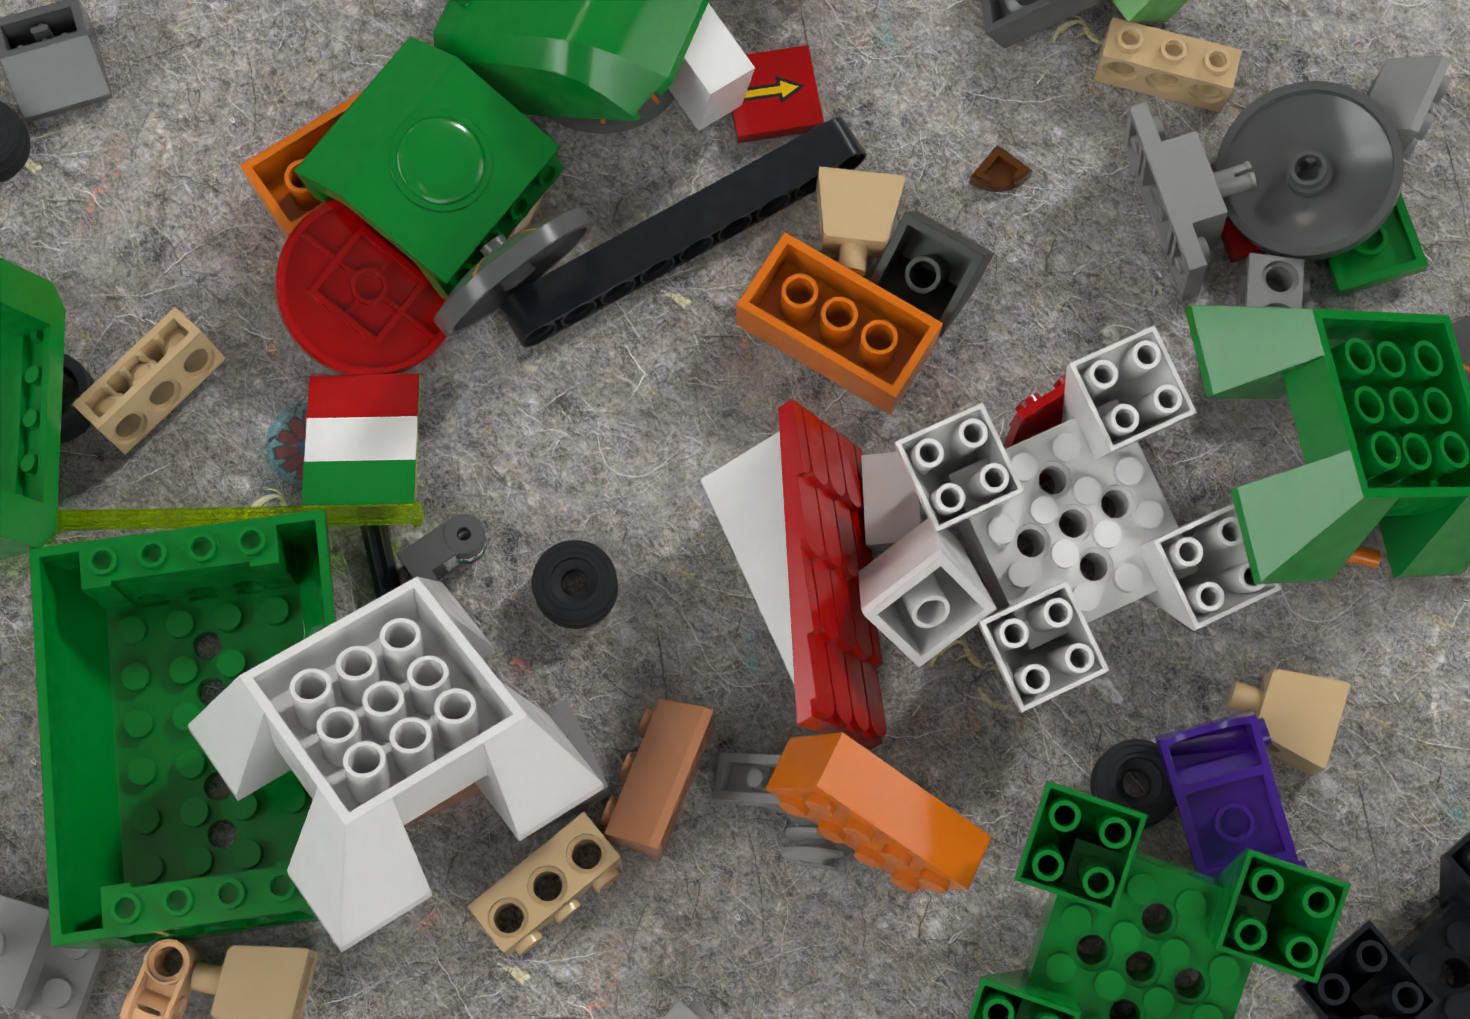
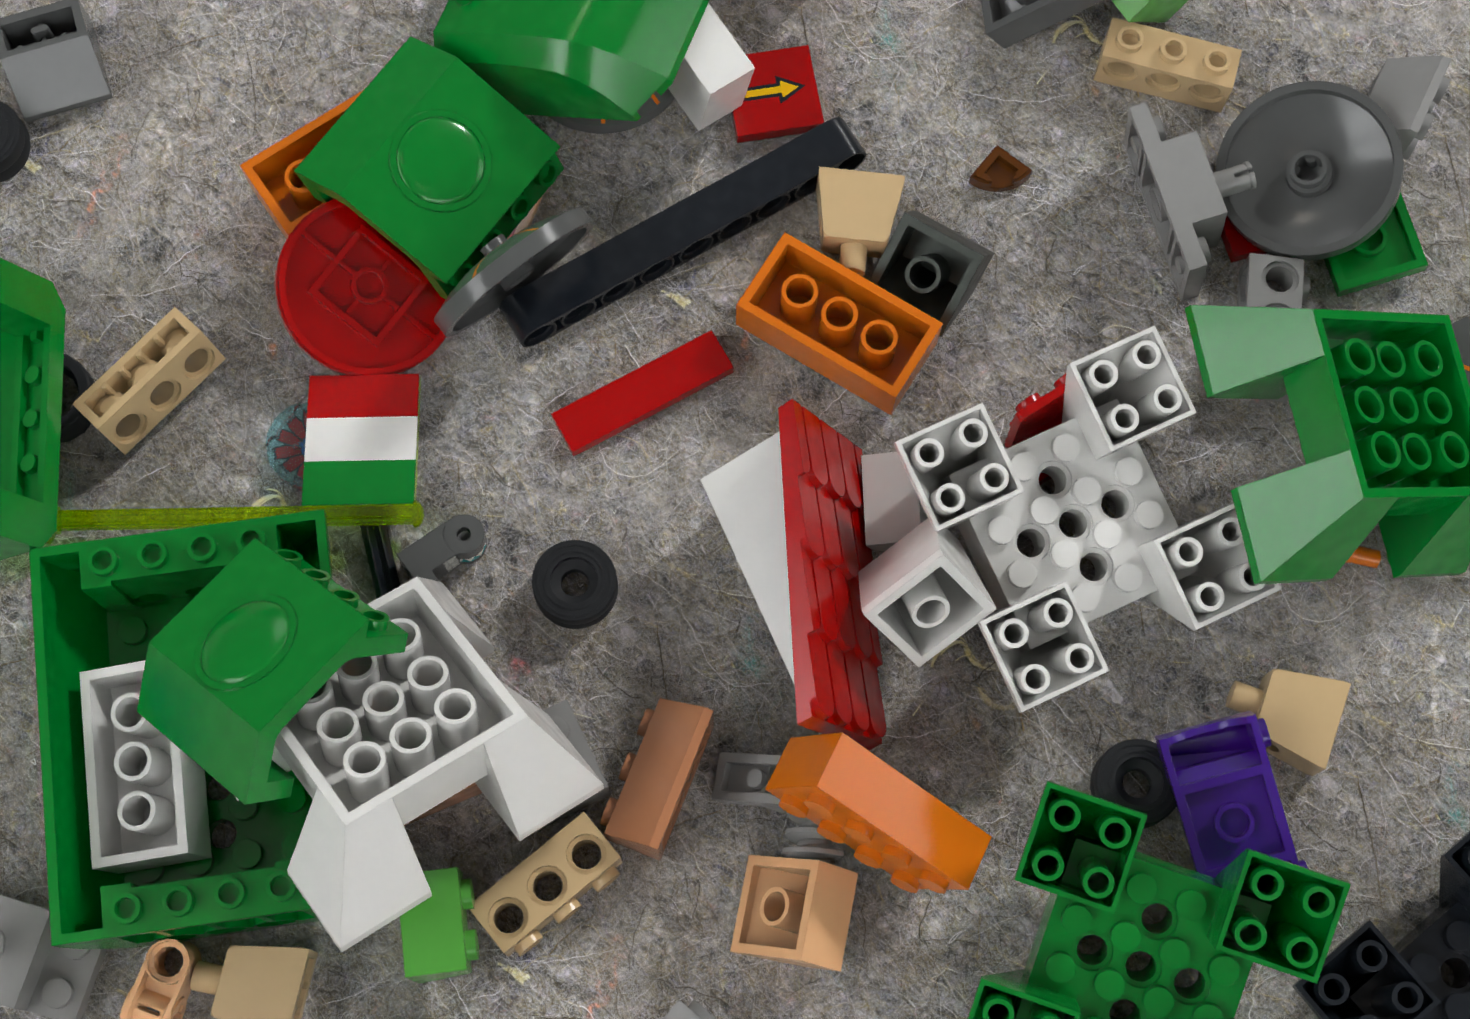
(140, 787): none -> white brick
(250, 659): none -> green panel
(437, 931): none -> bright green slope
(642, 393): none -> red tile
(794, 911): none -> light nougat slope

